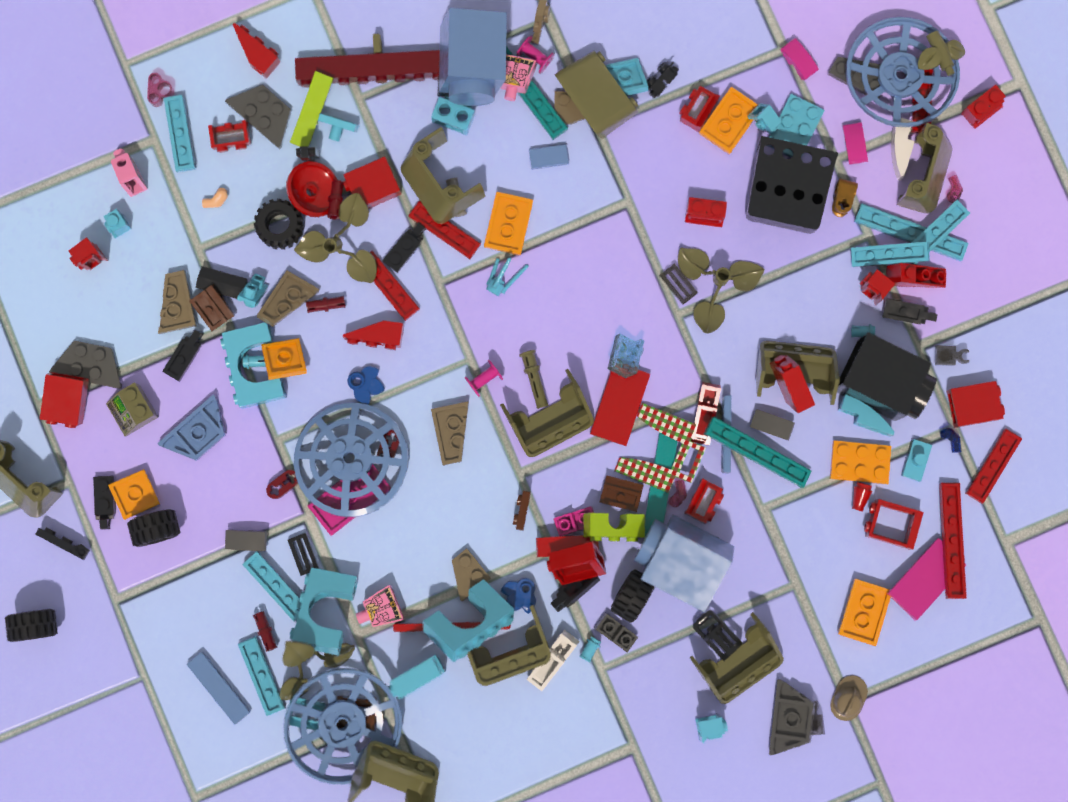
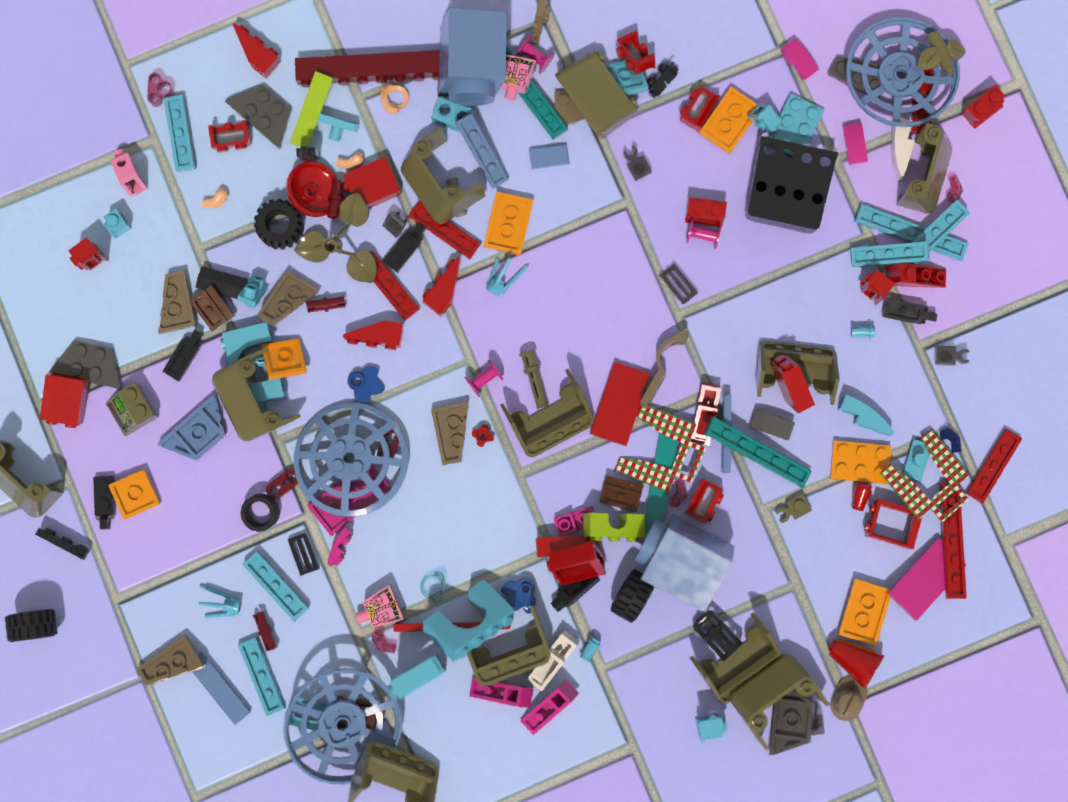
(153, 528): black tyre -> none
(171, 662): none -> dark tan wing
(231, 606): none -> medium azure plant
(240, 402): none -> olive windscreen
(246, 540): dark grey slope -> none
(250, 522): none -> black tyre
(299, 652): olive plant -> none
(320, 585): medium azure arch -> none
(336, 553): none -> dark pink slope
(351, 163): none -> light nougat arm
(377, 43): olive tile -> none
(381, 643): none -> clear pink arm
(387, 90): none -> light nougat piece
(394, 224): none -> clear smoke tile
(438, 577): none -> clear light blue piece
(442, 293): none -> red slope
(467, 573): dark tan wing -> none
(481, 150): none -> medium blue tile
(482, 440): none -> red plate
(502, 693): none -> dark pink slope
(520, 518): reddish brown plate -> none
(550, 707): none -> dark pink slope
(616, 632): dark grey slope -> none
(625, 356): clear light blue bracket -> none
(634, 54): none -> red window
(637, 166): none -> clear smoke plate
(678, 339): none -> dark tan piece
(704, 234): none -> dark pink piece
(744, 276): olive plant -> none
(767, 688): none -> olive windscreen
(796, 507): none -> olive plate
(844, 194): pearl gold piece -> none
(856, 660): none -> red cone
(887, 378): black container -> none
(914, 497): none -> piece
(975, 404): red brick -> none

